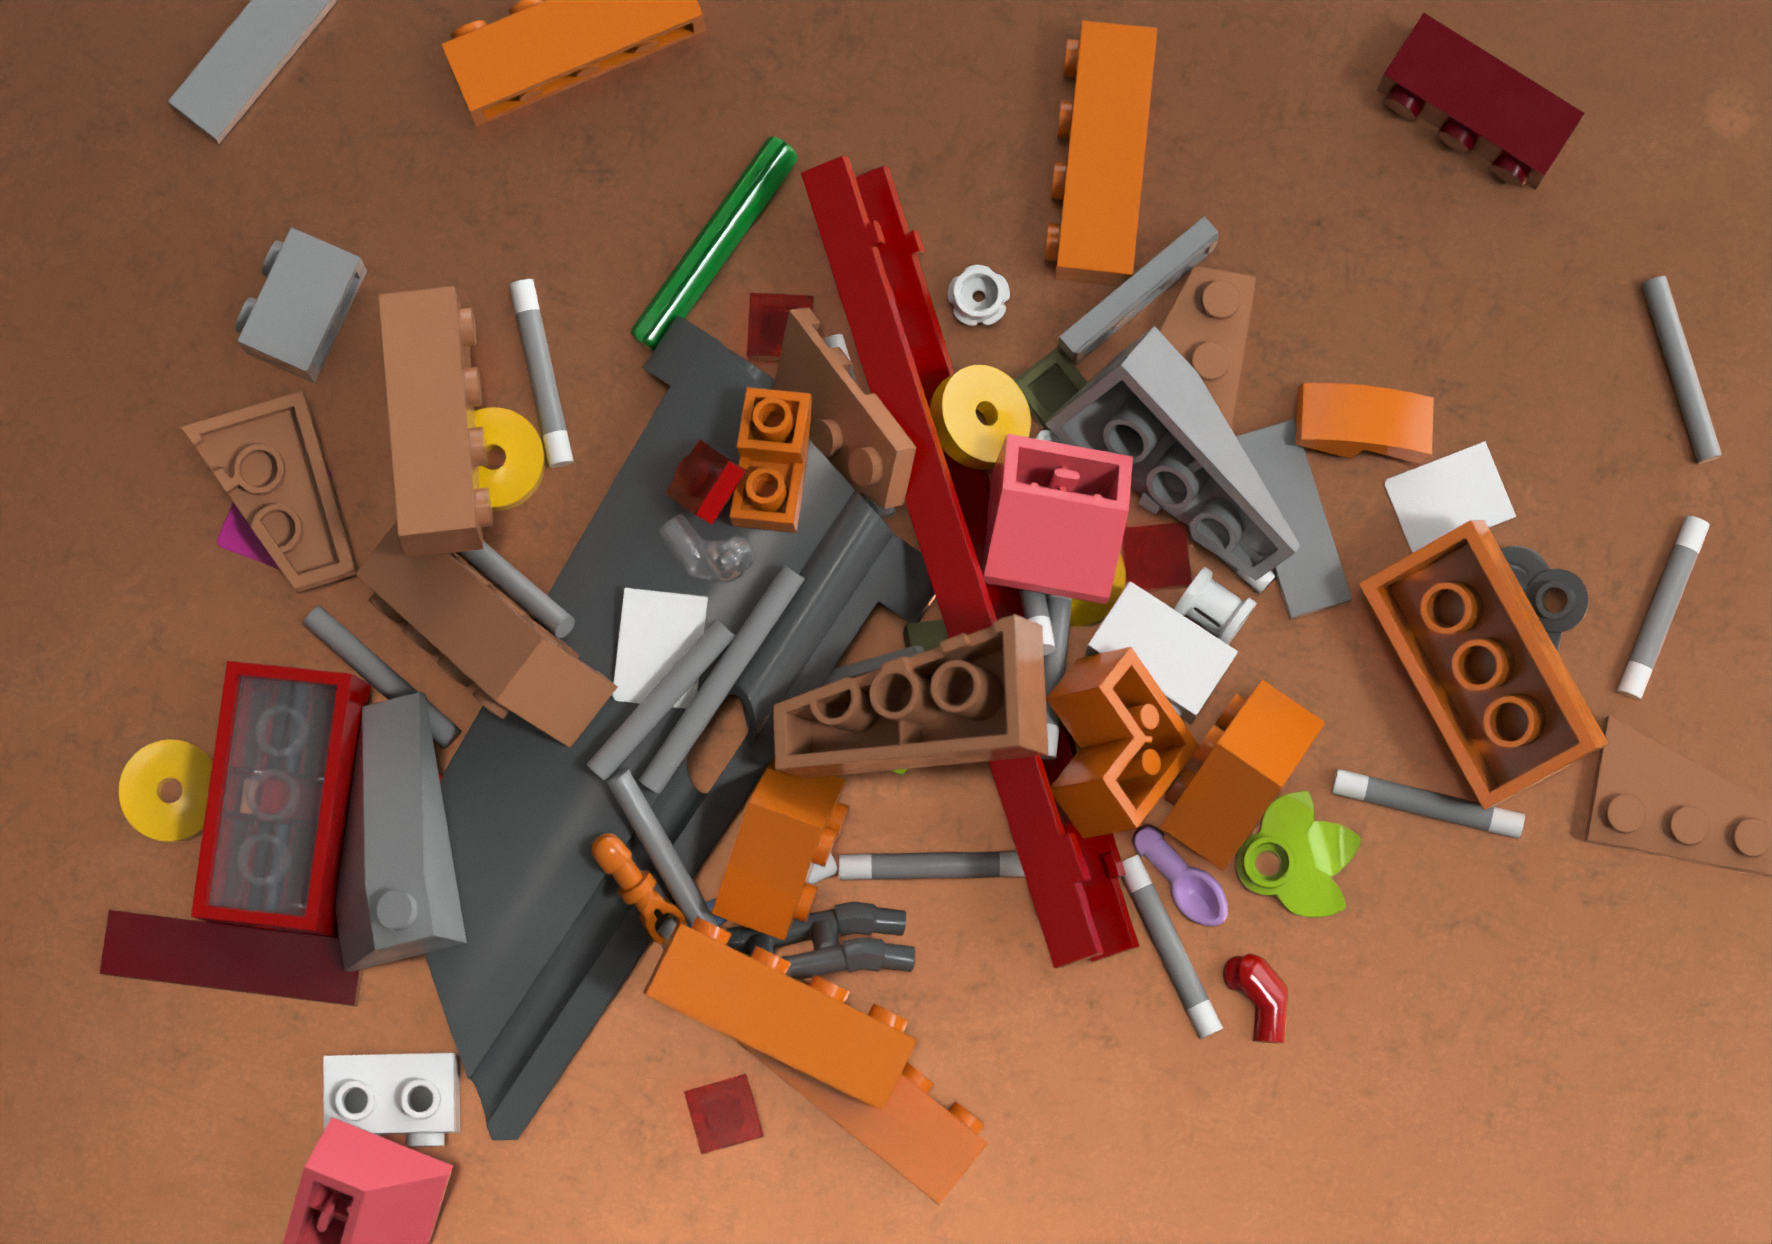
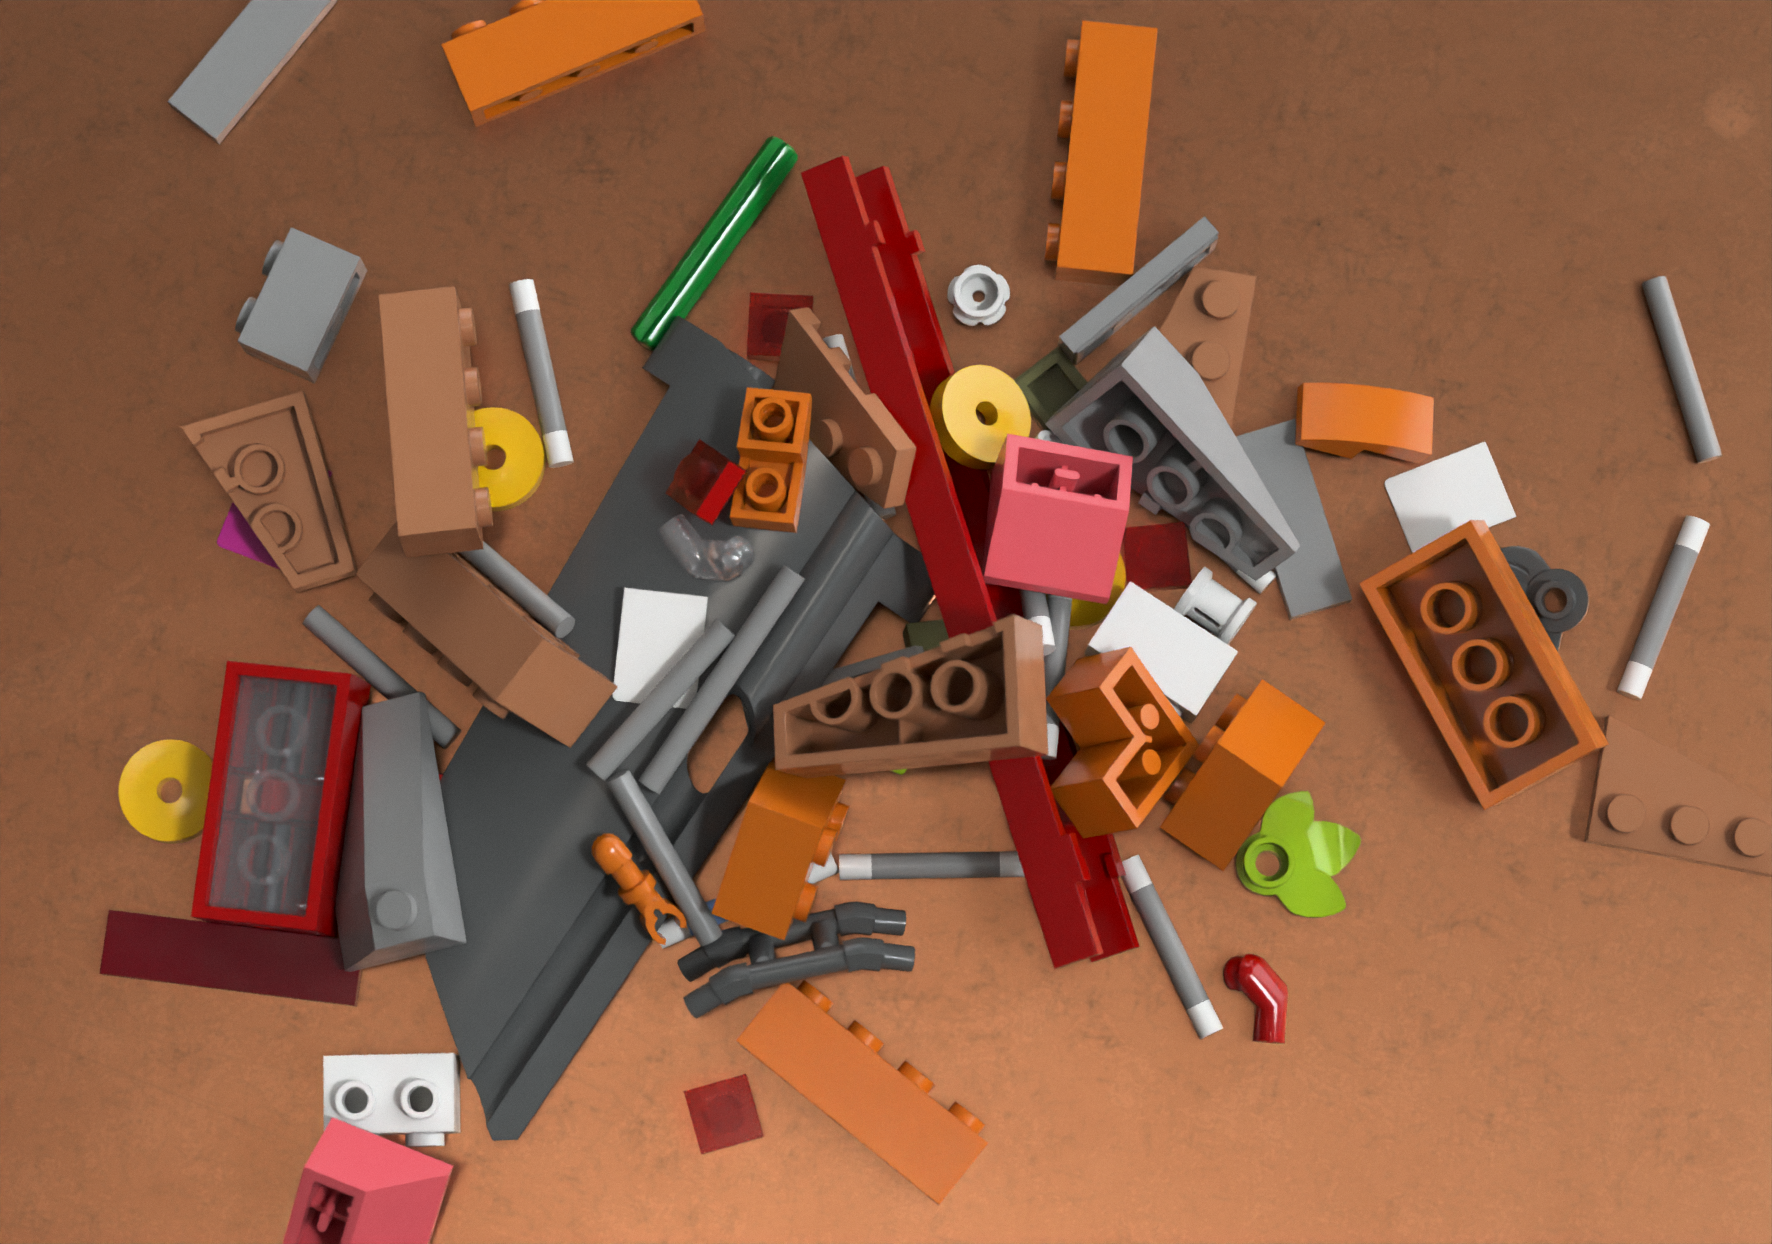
(781, 1015): orange brick -> none
(1192, 889): lavender piece -> none
(1427, 803): light grey bar -> none
(1478, 103): dark red brick -> none

